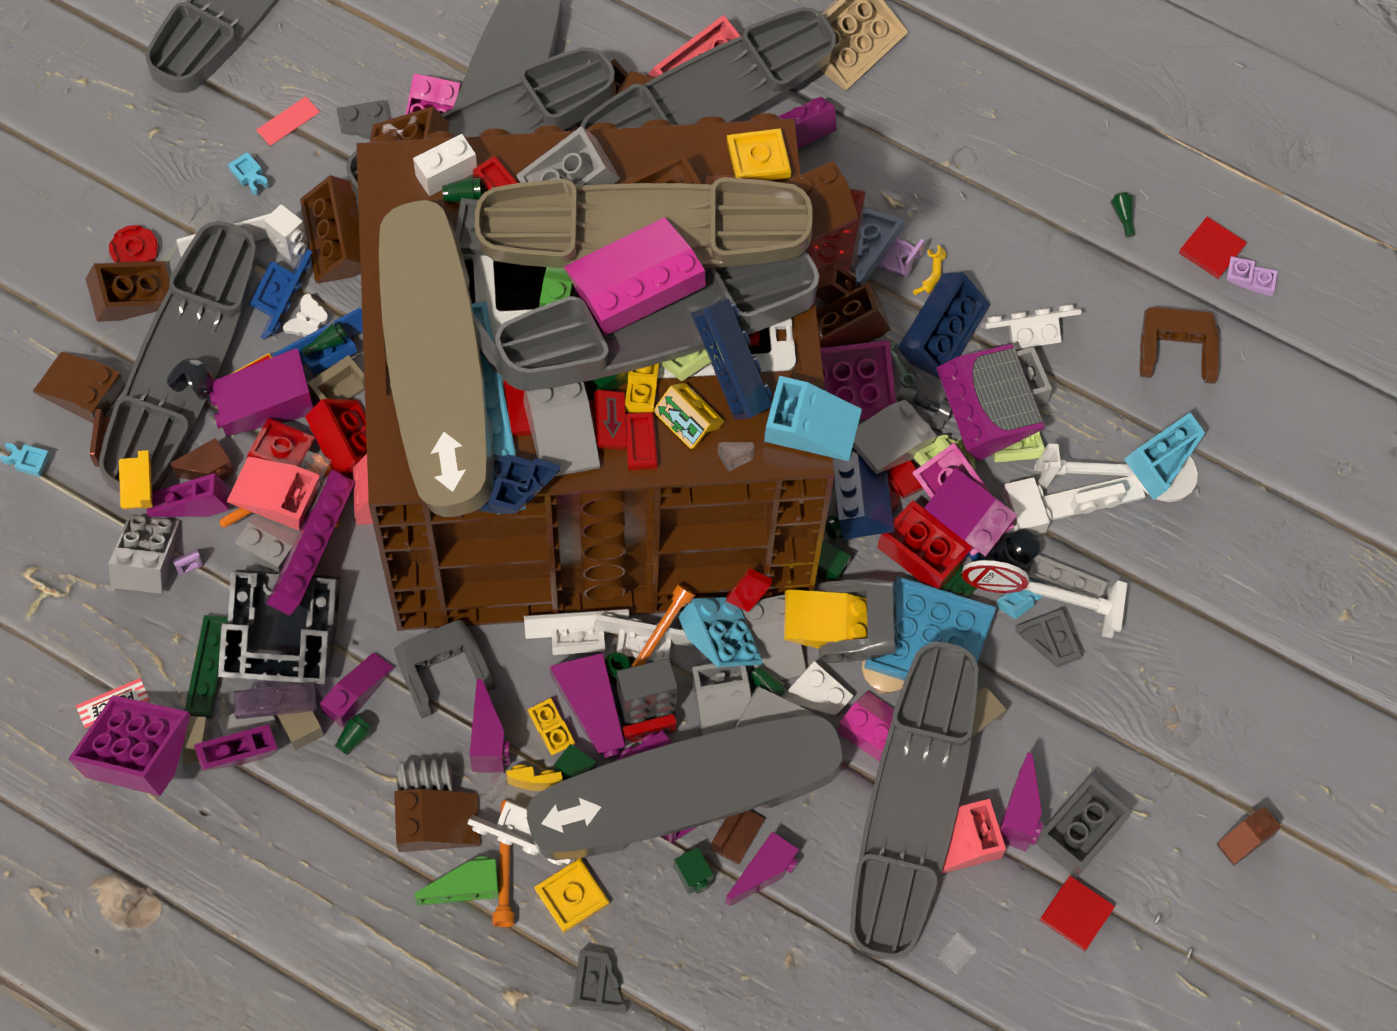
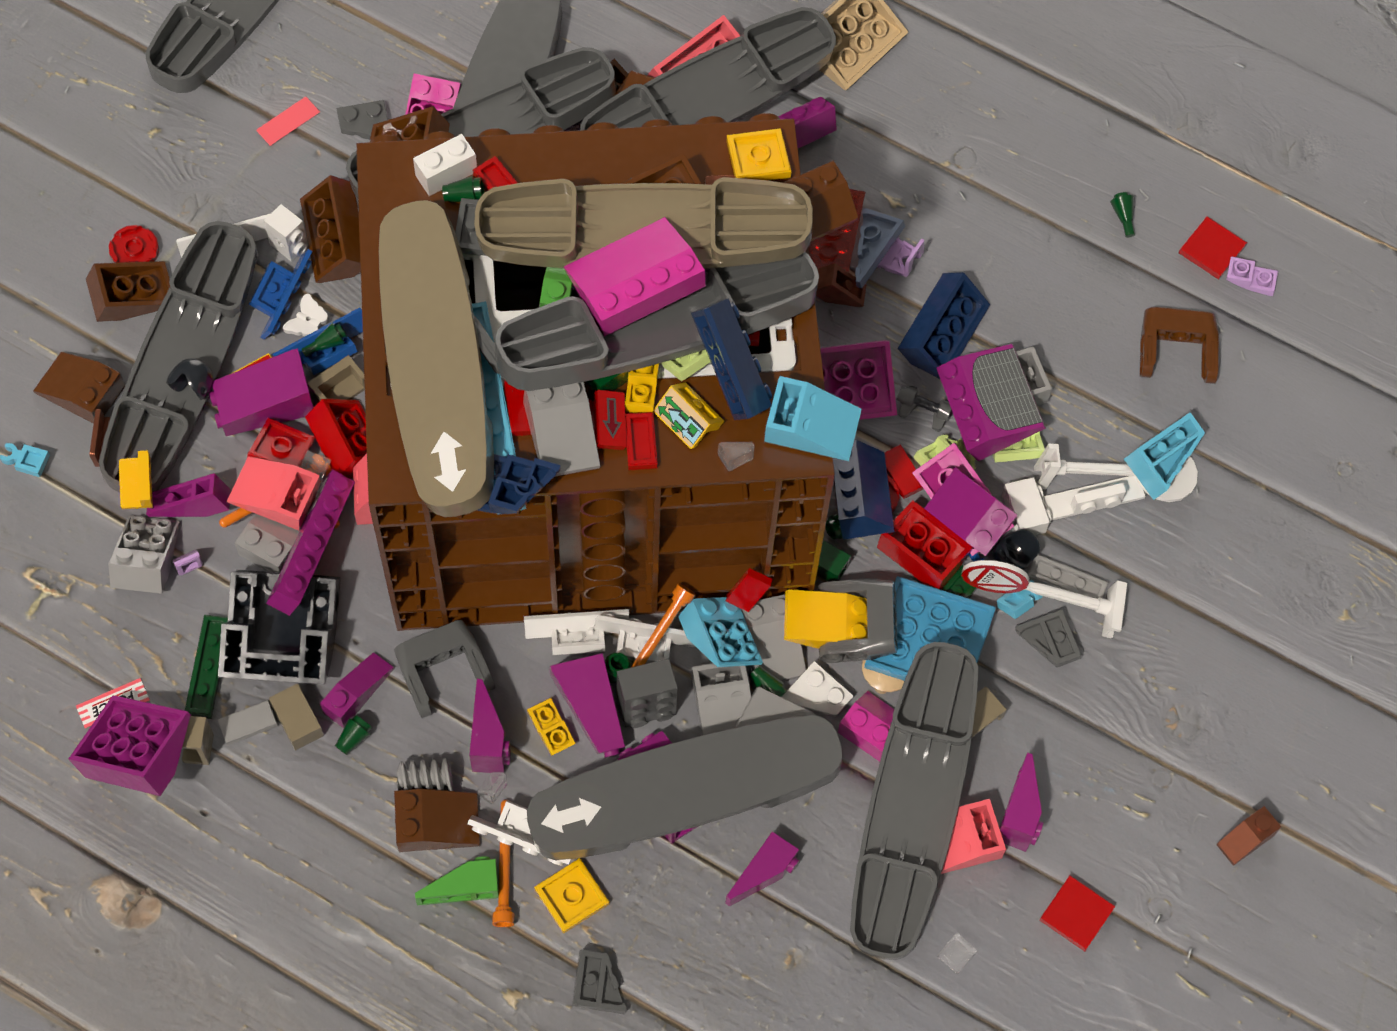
(203, 461): copper slope -> none
(236, 748): magenta slope -> none
(248, 171): medium azure plate -> none
(275, 700): clear purple plate -> none
(524, 778): yellow slope -> none
(573, 763): dark green brick -> none
(574, 159): light grey slope -> none
(639, 731): red tile -> none
(693, 871): dark green brick -> none
(737, 835): copper panel -> none
(852, 318): reddish brown slope -> none
(892, 437): light grey slope -> none
(905, 376): sand green piece -> none
(931, 281): yellow piece -> none
(1034, 329): white bracket -> none
(1083, 827): dark grey brick -> none

